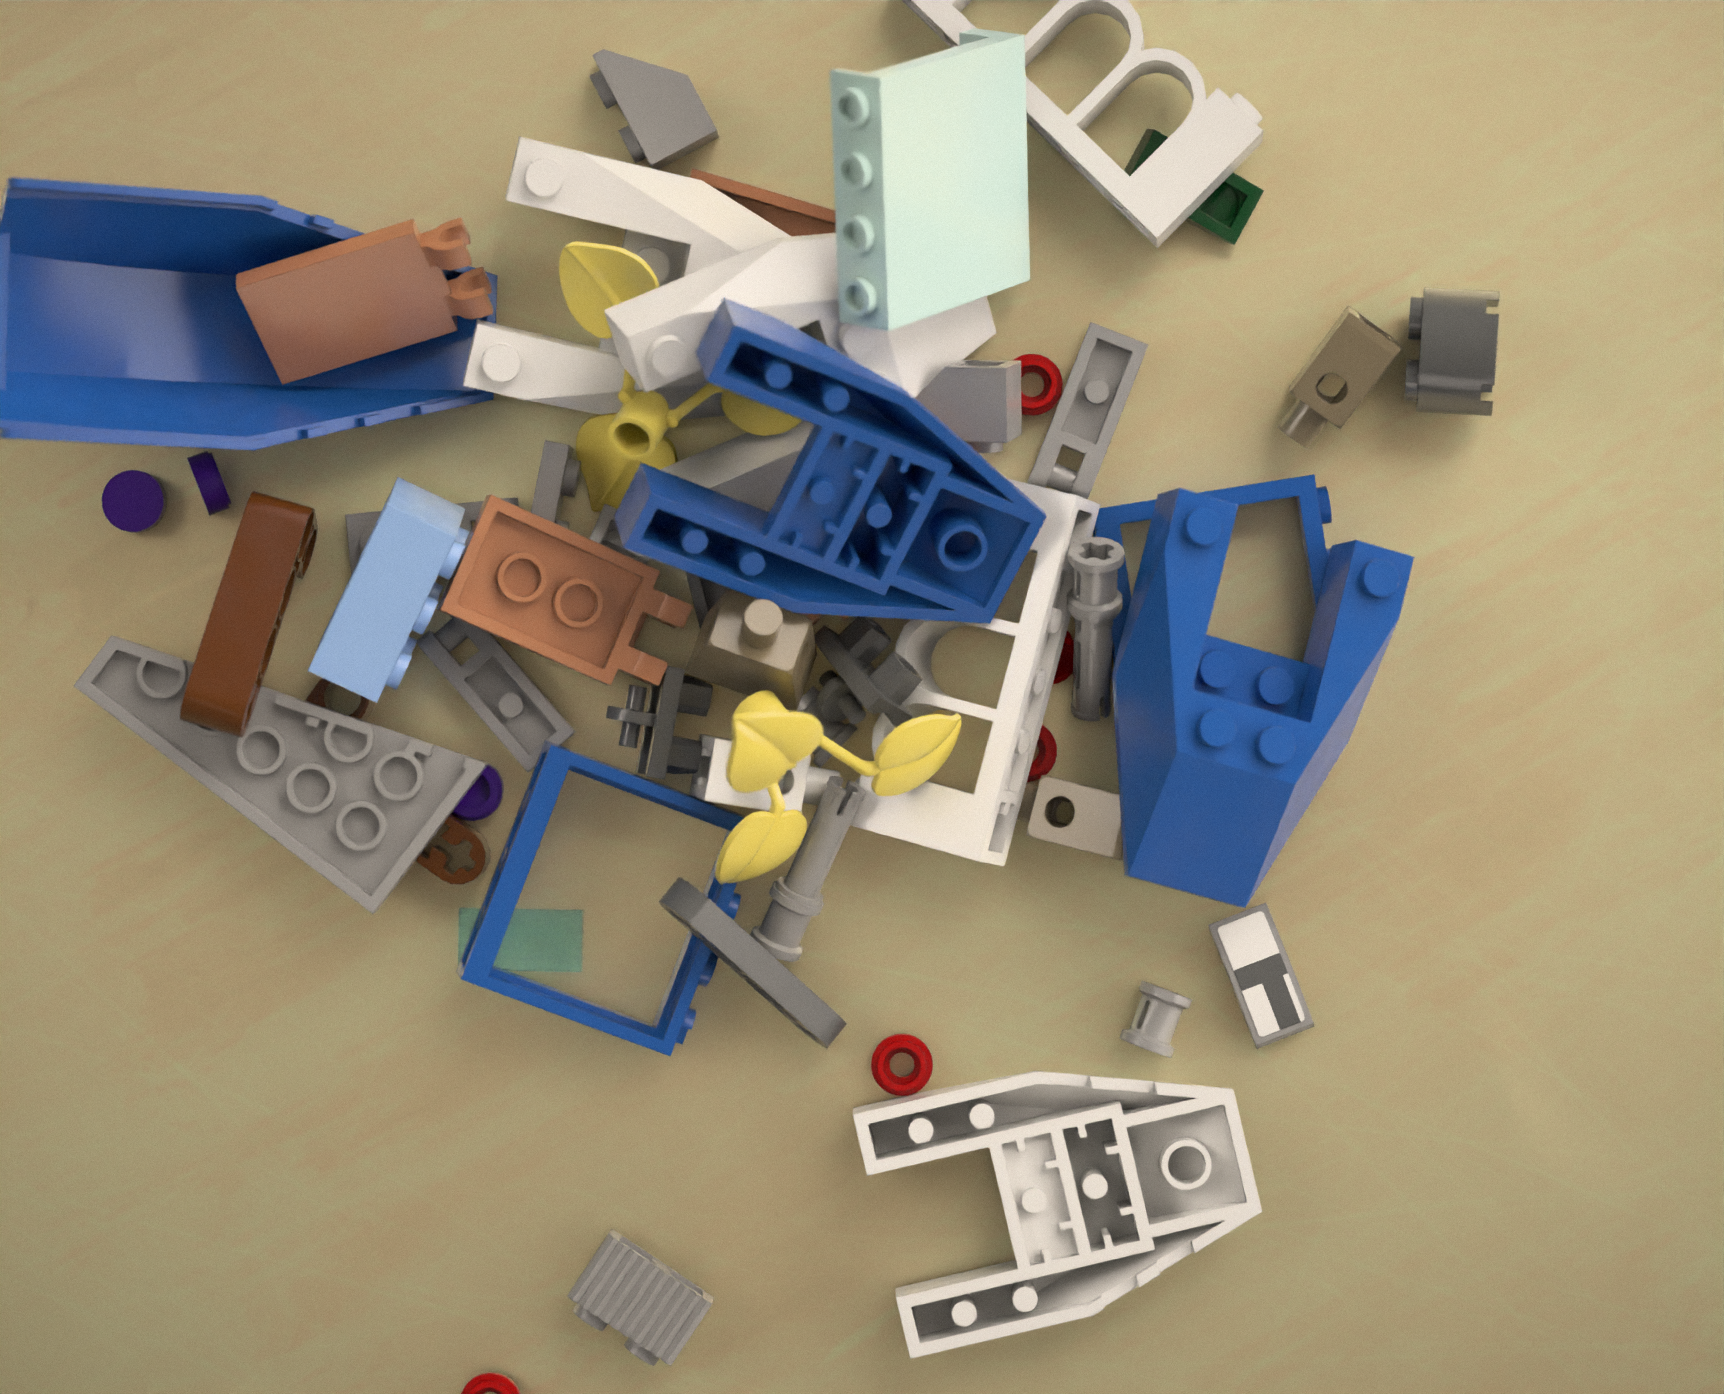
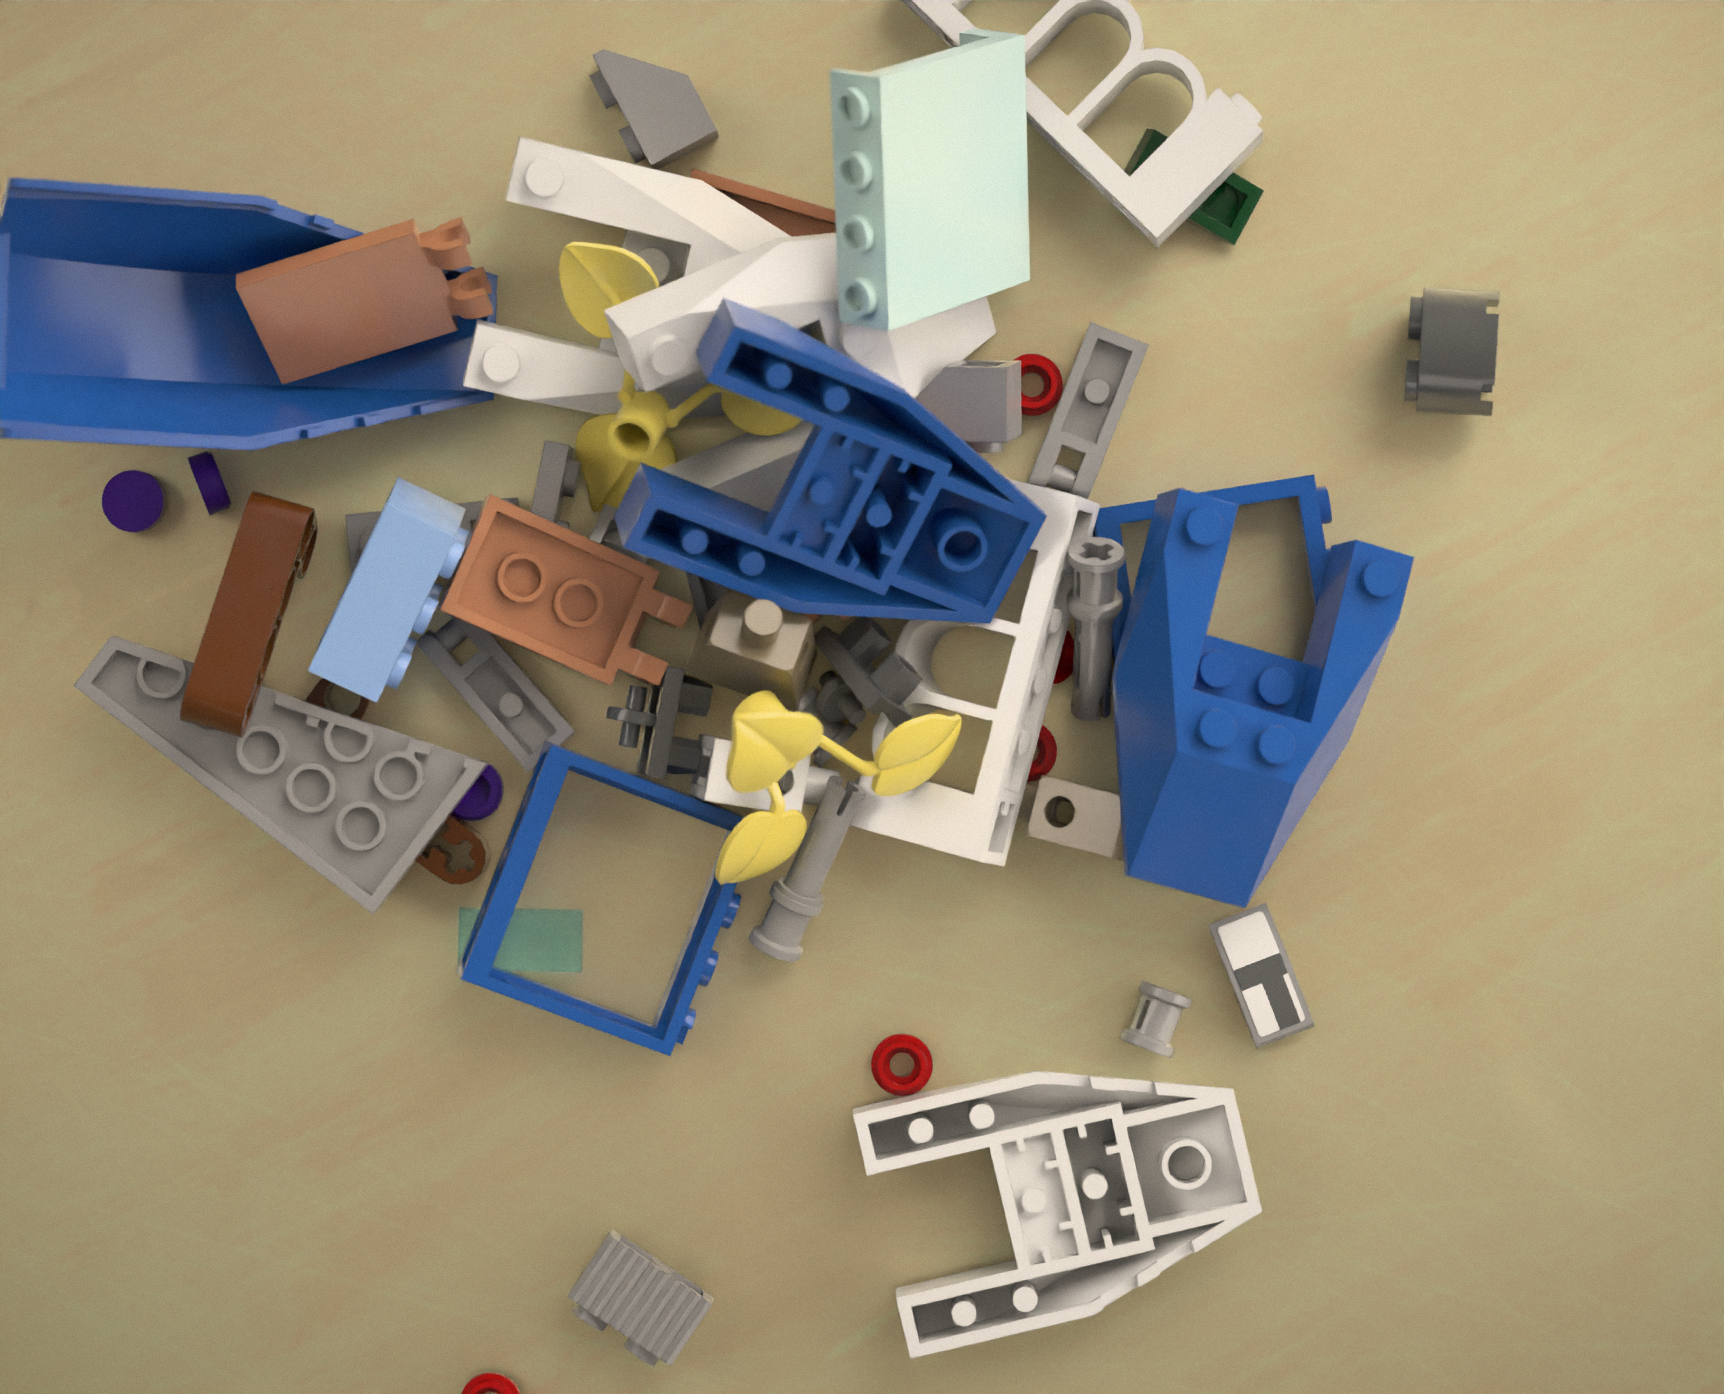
(752, 962): beam -> none
(1356, 353): dark tan torso -> none

